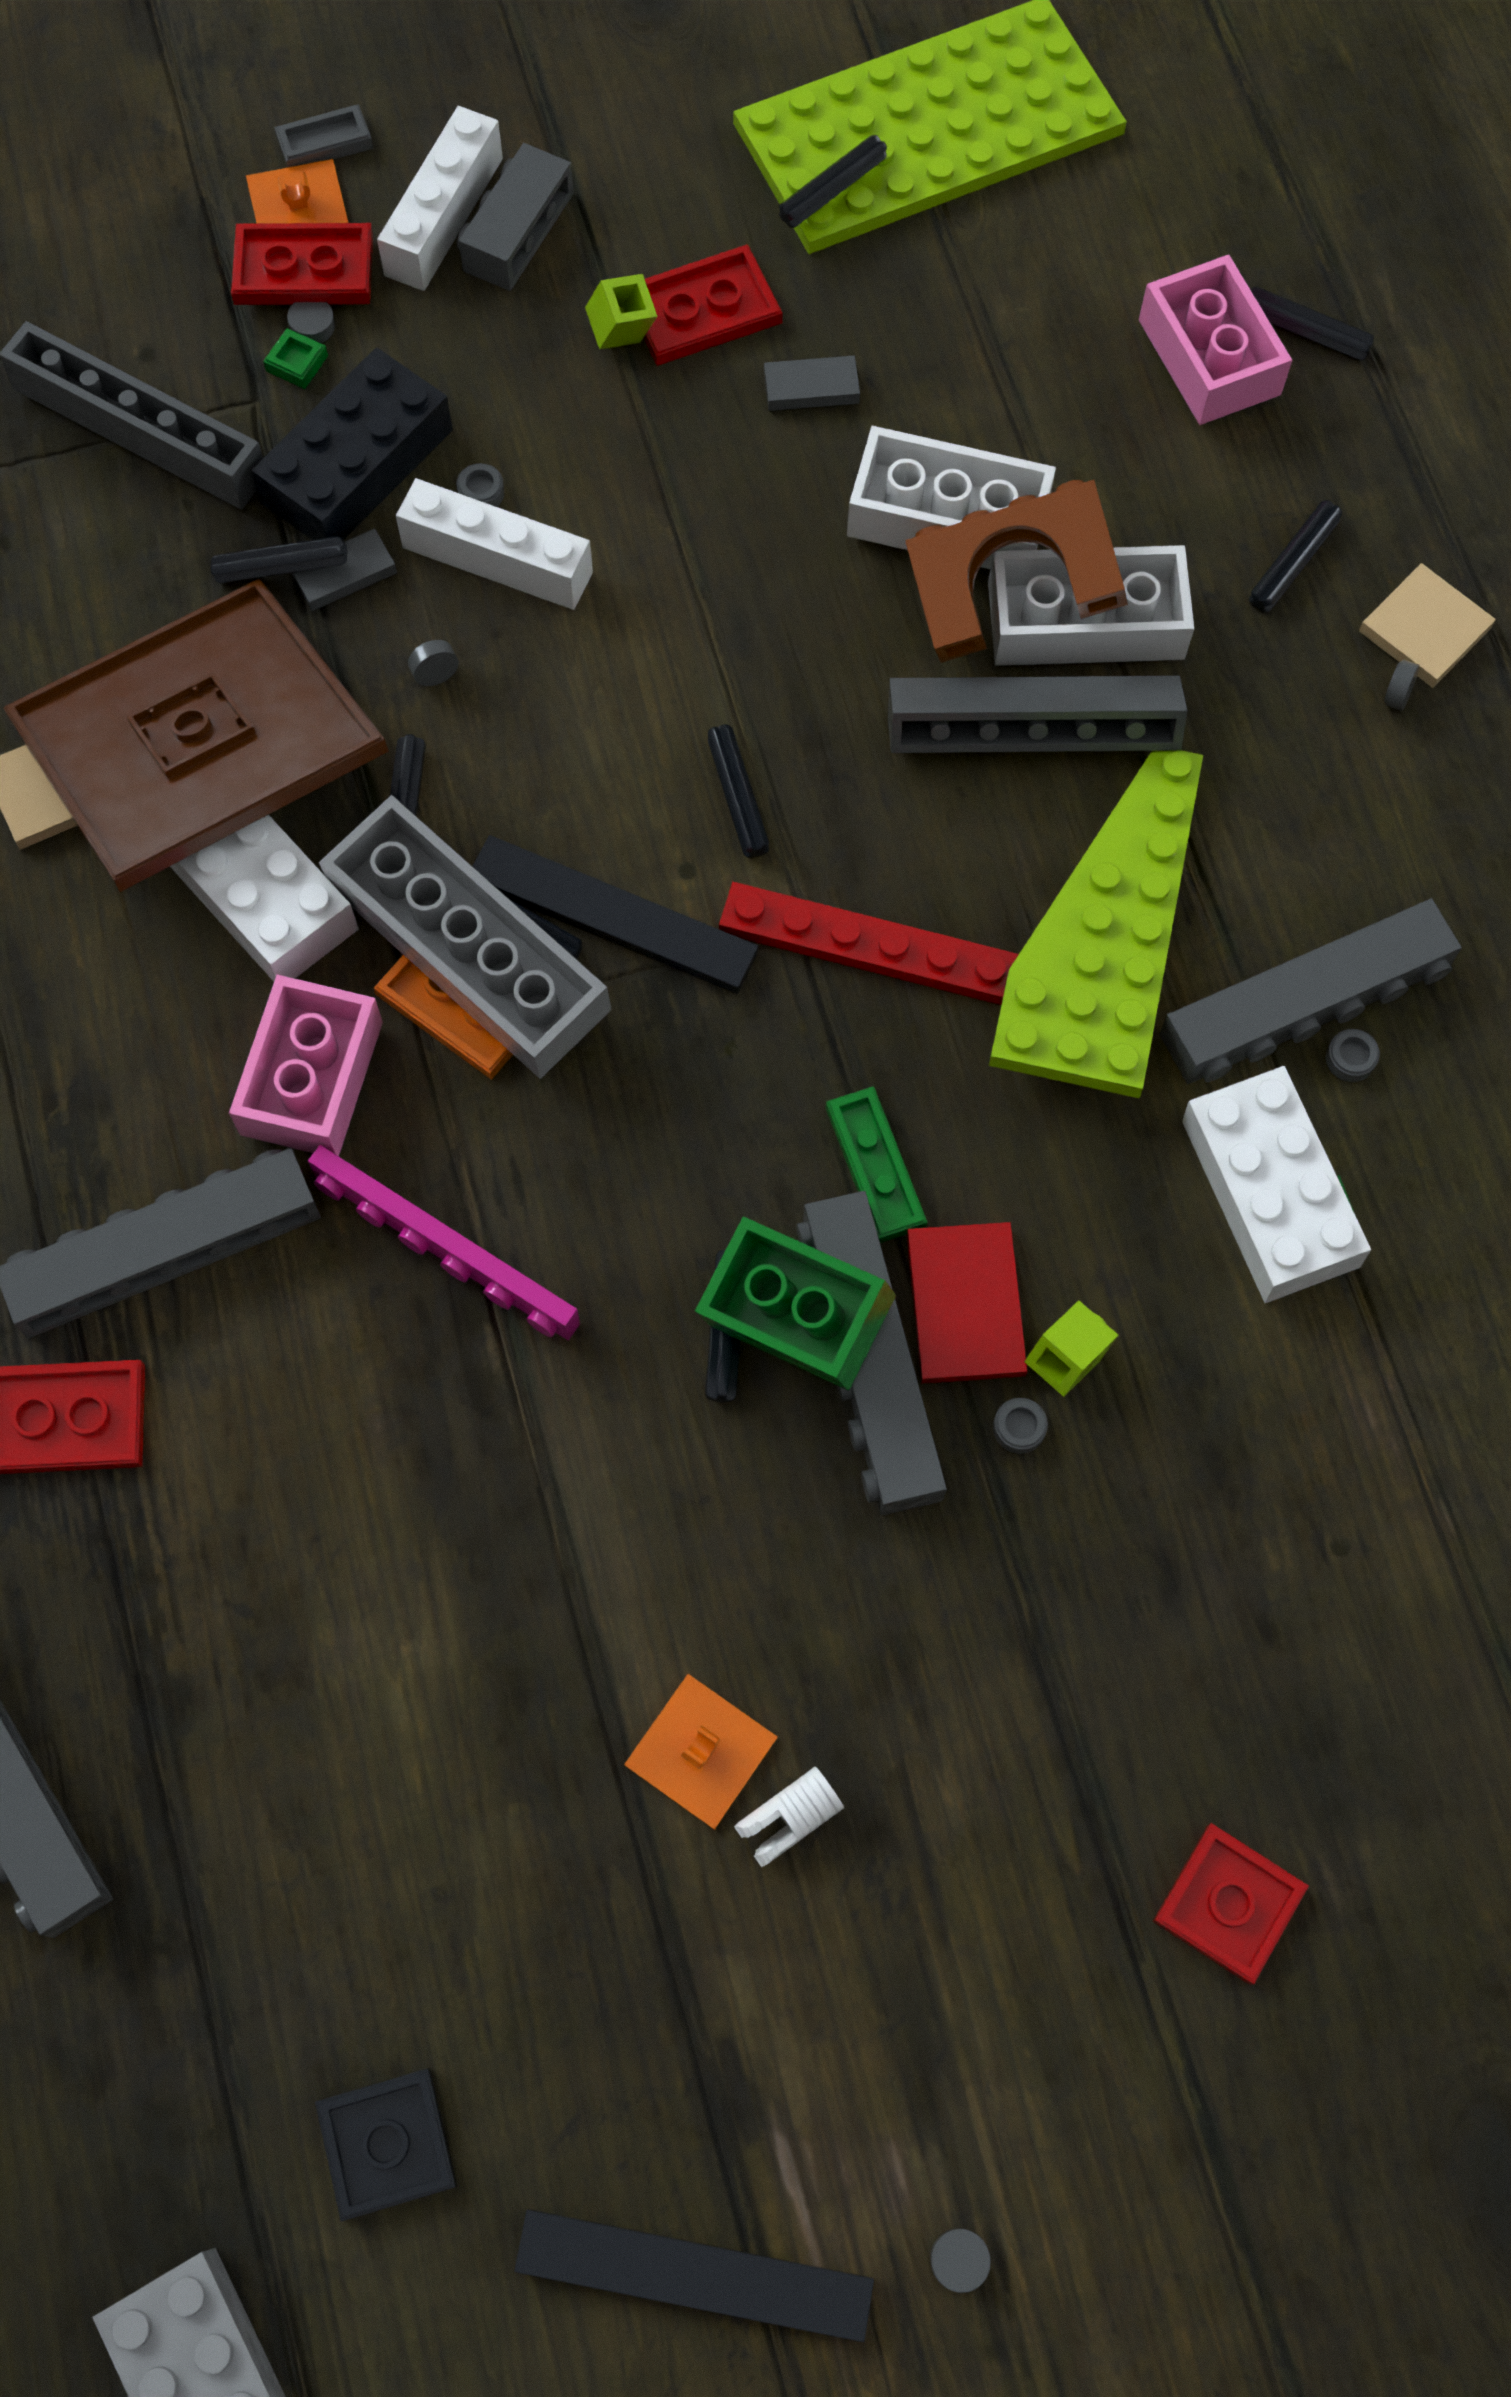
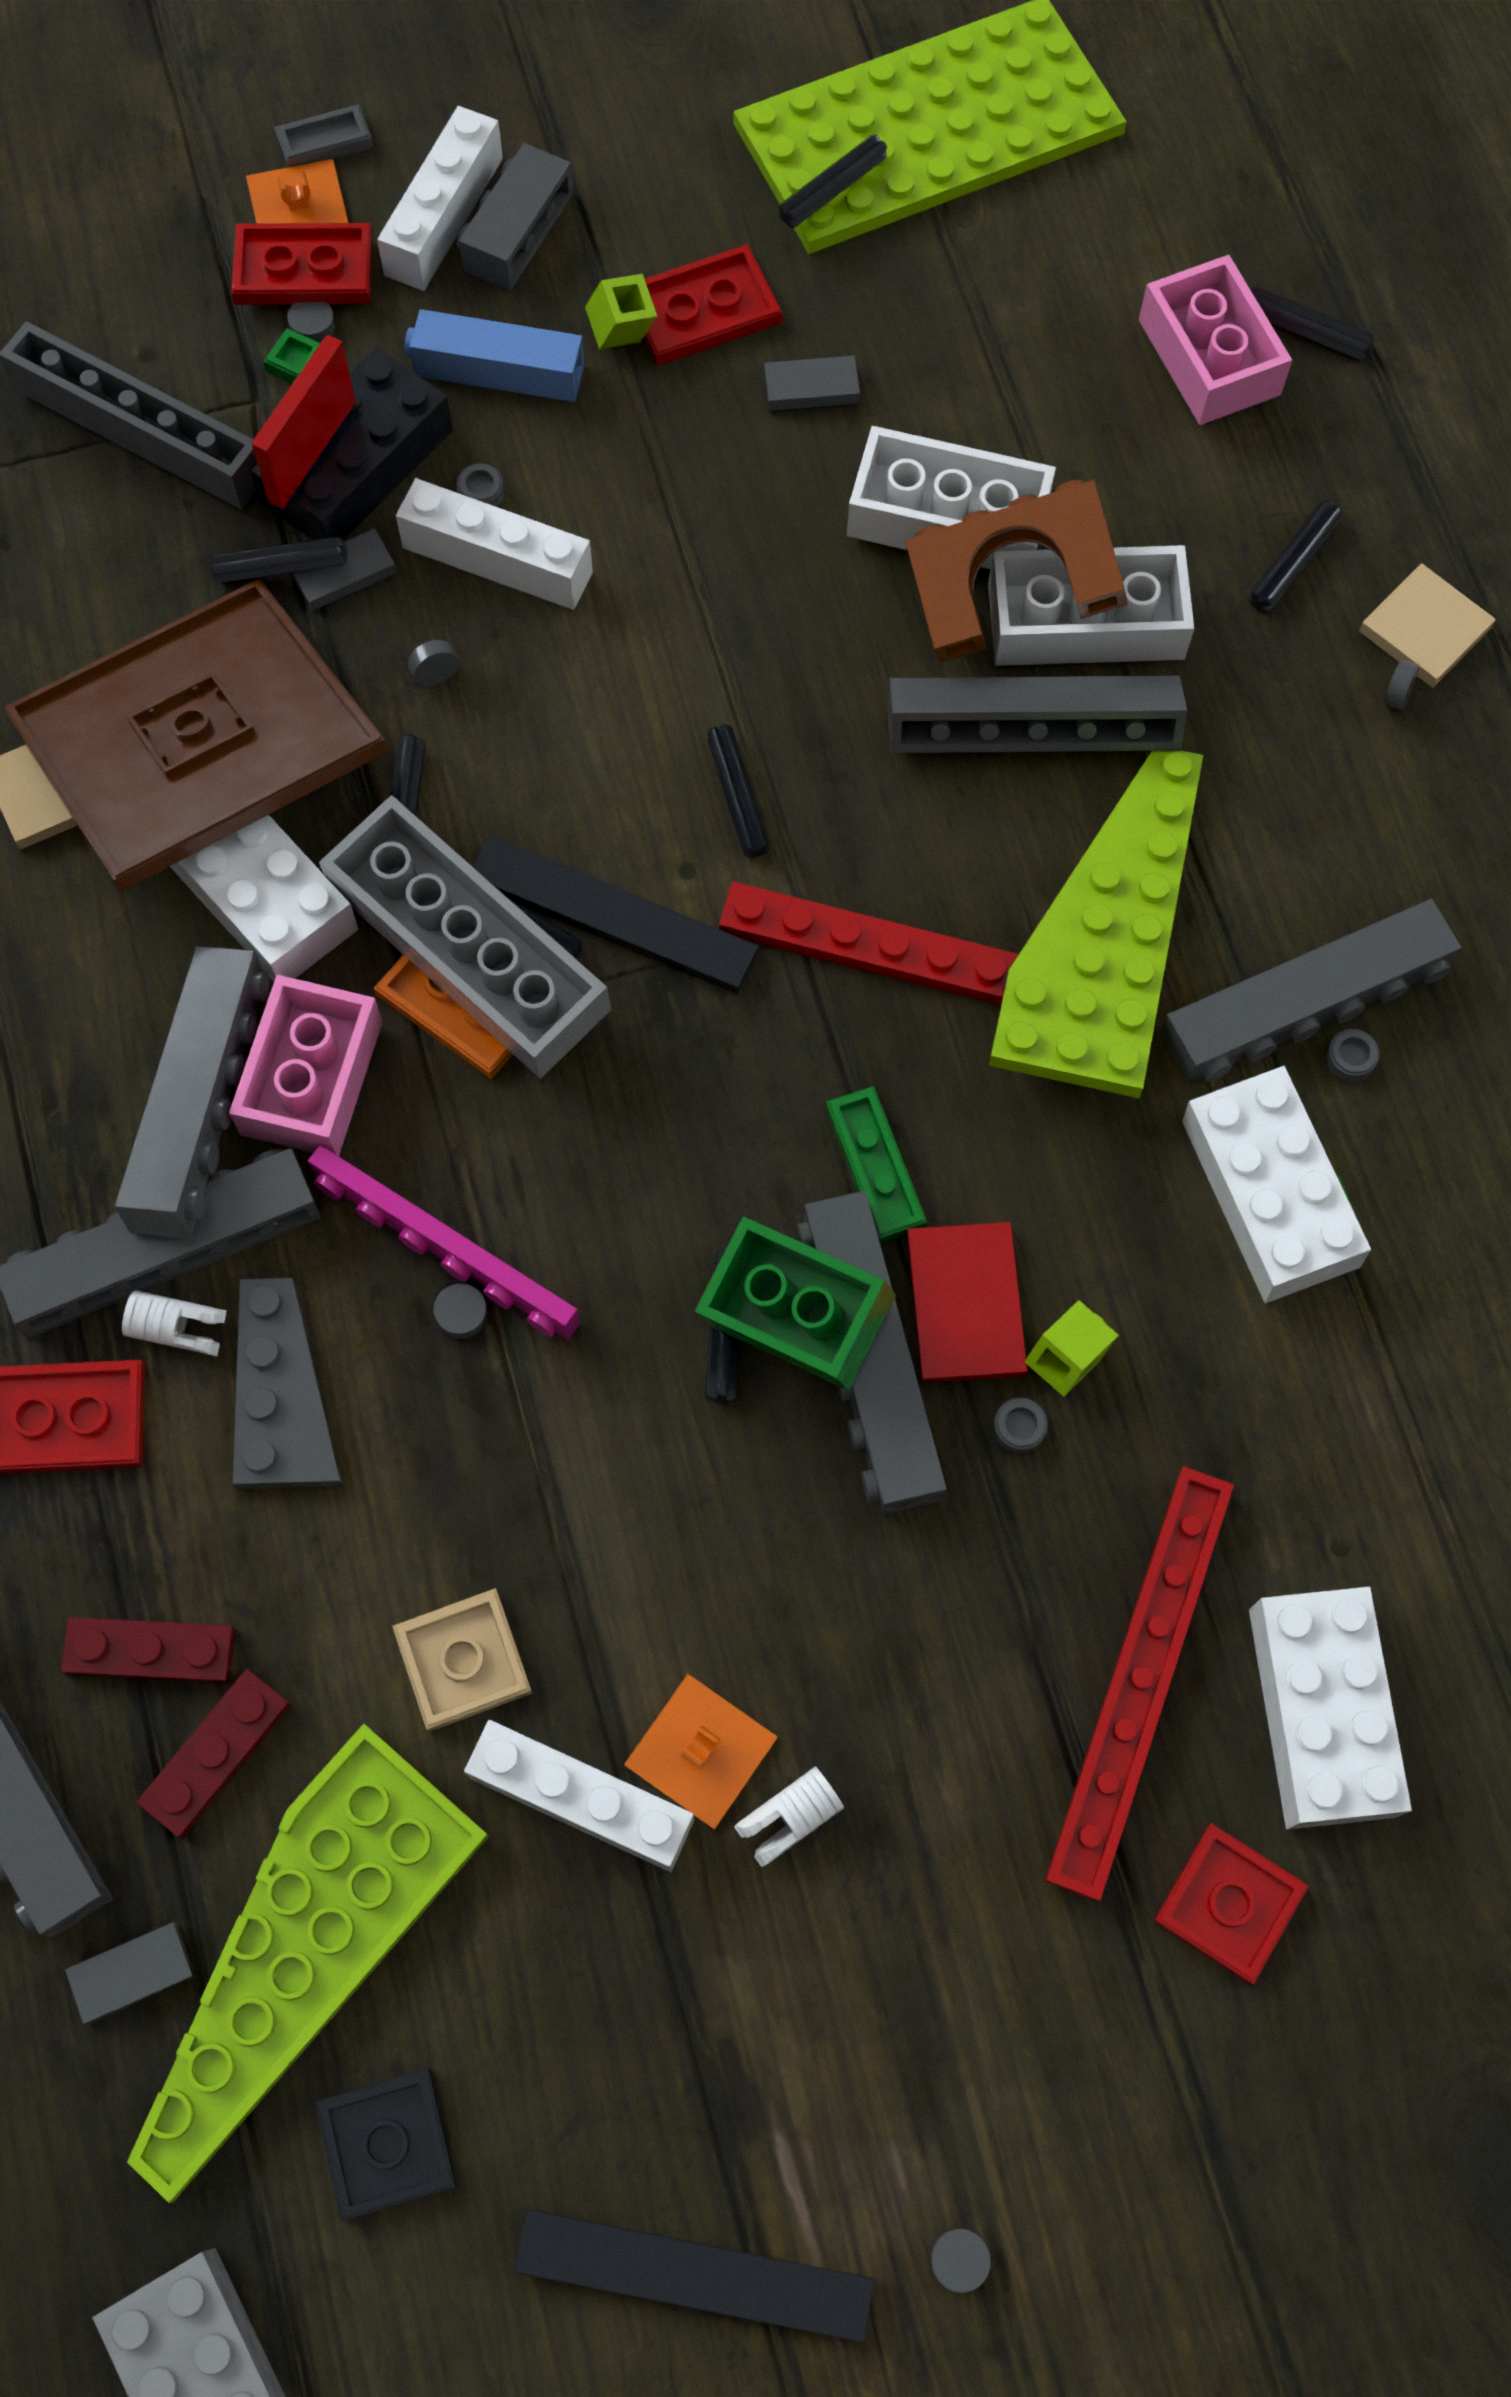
(130, 1973): none -> dark grey tile
(148, 1650): none -> dark red plate
(165, 1320): none -> white hinge
(192, 1093): none -> dark grey brick
(213, 1754): none -> dark red plate
(278, 1401): none -> dark grey wing
(304, 421): none -> red tile
(328, 1905): none -> lime wing
(460, 1311): none -> dark grey tile
(462, 1660): none -> tan tile
(496, 355): none -> medium blue brick
(579, 1795): none -> white brick
(1139, 1685): none -> red plate
(1329, 1708): none -> white brick

